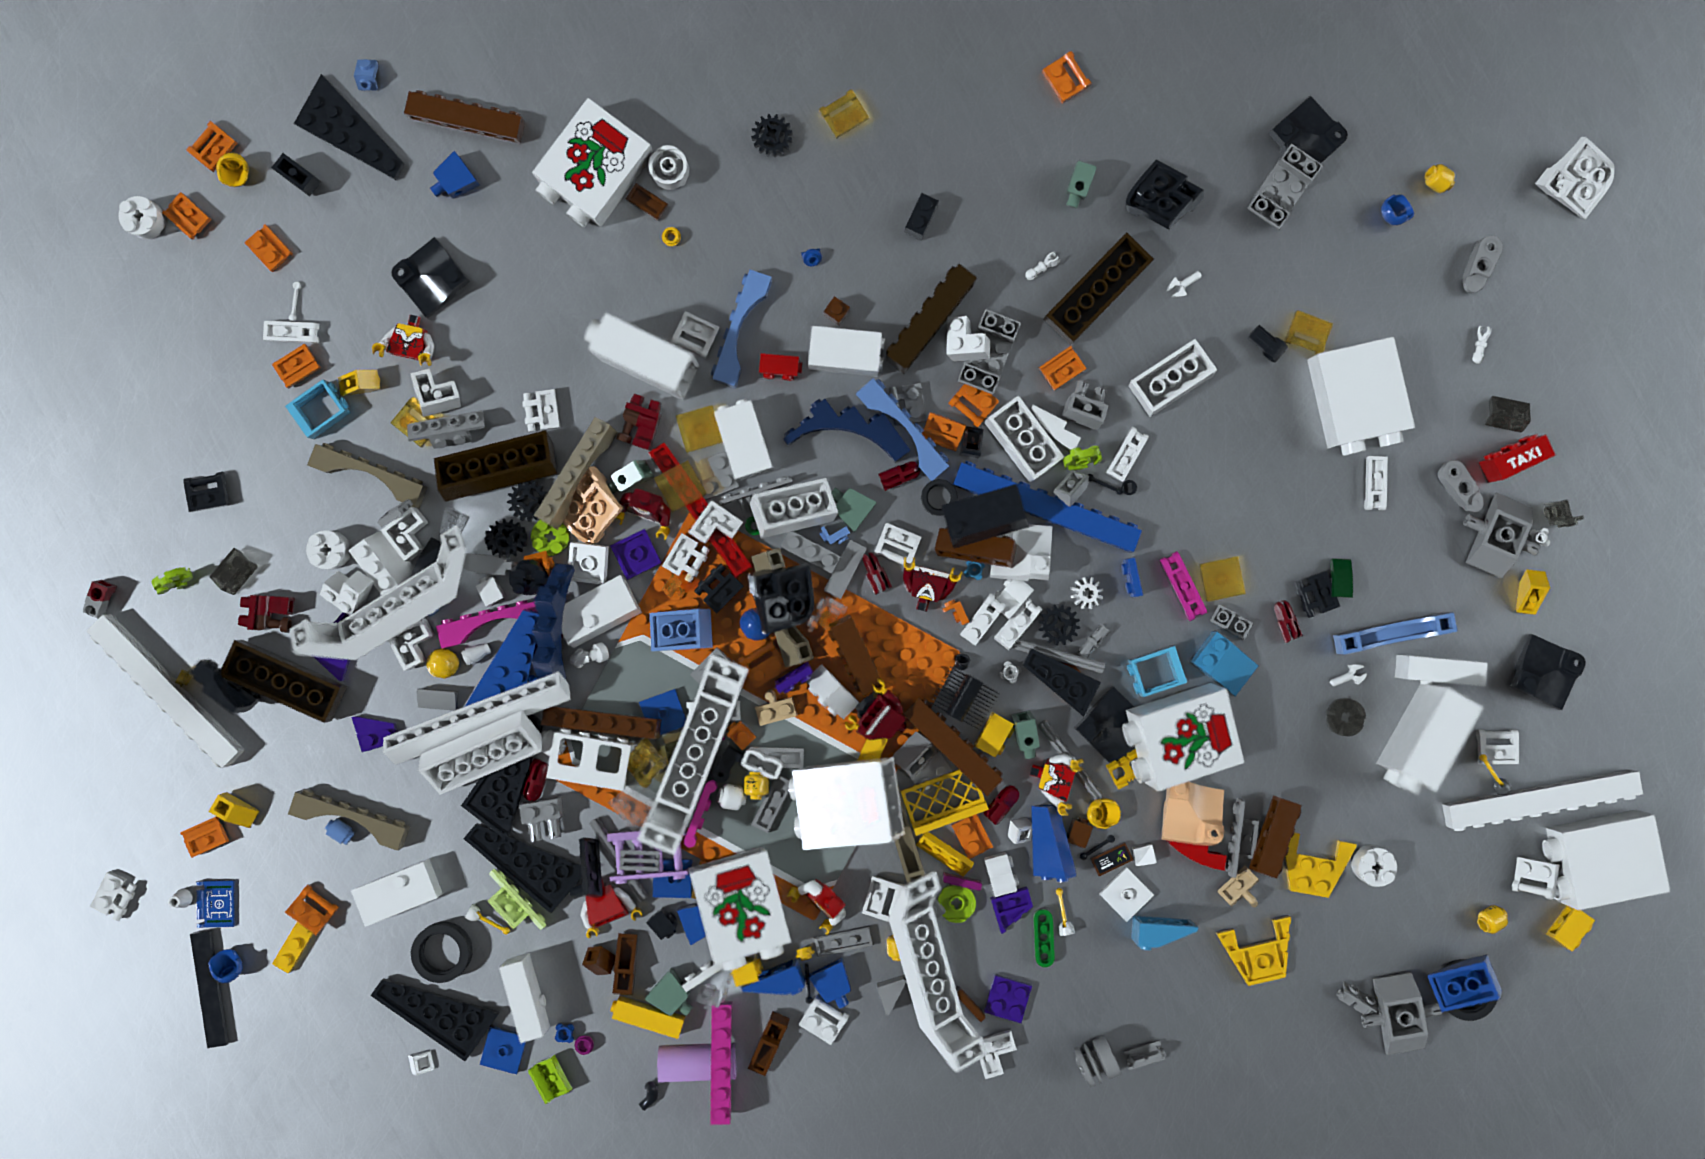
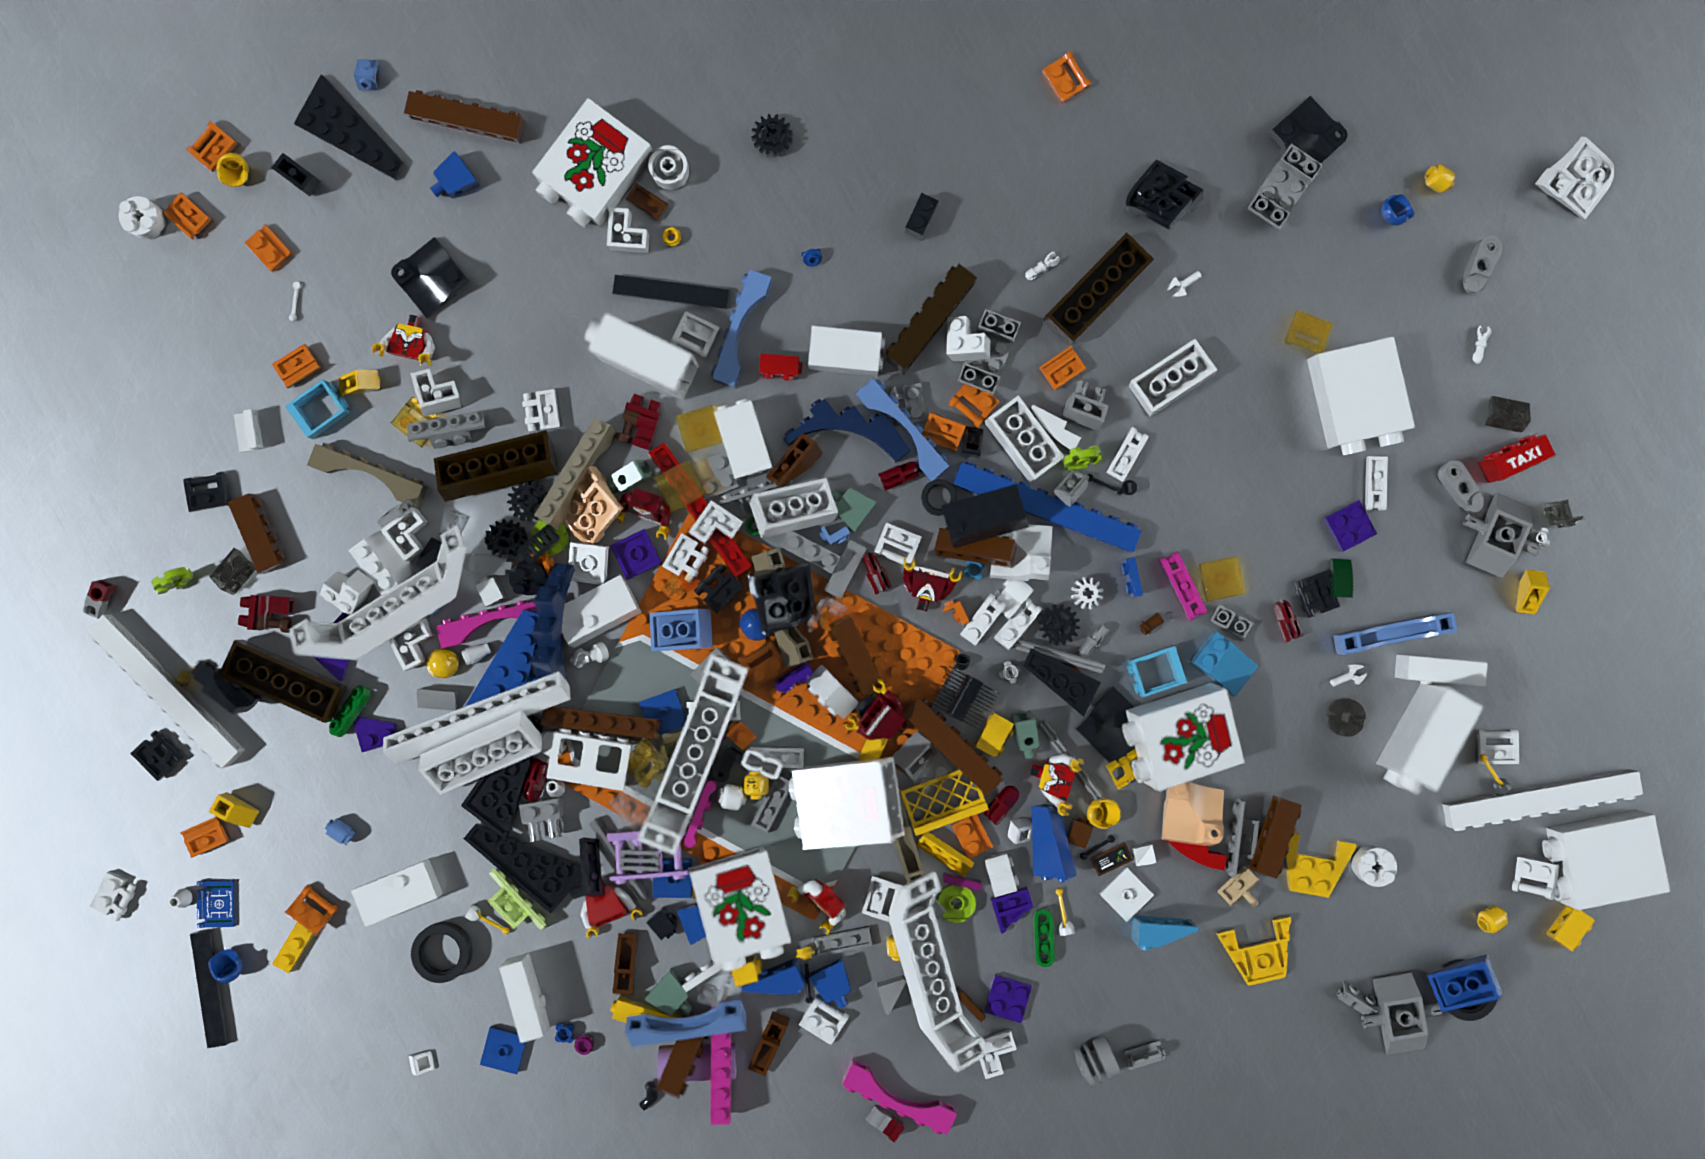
(152, 759): none -> black plate
(248, 431): none -> white panel
(257, 533): none -> reddish brown brick
(290, 331): white plate -> none
(318, 546): white brick -> none
(349, 711): none -> green plate
(386, 831): dark tan arch -> none
(444, 1019): black wing -> none
(549, 1079): lime bracket -> none
(552, 540): none -> black slope
(559, 790): none -> white cone
(599, 960): reddish brown panel -> none
(622, 236): none -> white brick
(649, 1029): none -> medium blue arch
(670, 292): none -> black tile
(680, 1065): none -> reddish brown brick
(776, 709): tan plate -> none
(795, 461): none -> reddish brown slope
(836, 311): reddish brown brick -> none
(846, 119): clear yellow plate -> none
(885, 1123): none -> leg
(933, 1114): none -> dark pink arch
(1082, 175): sand green torso -> none
(1150, 624): none -> reddish brown pin
(1271, 346): black piece -> none
(1350, 526): none -> dark purple plate
(1547, 671): black slope -> none

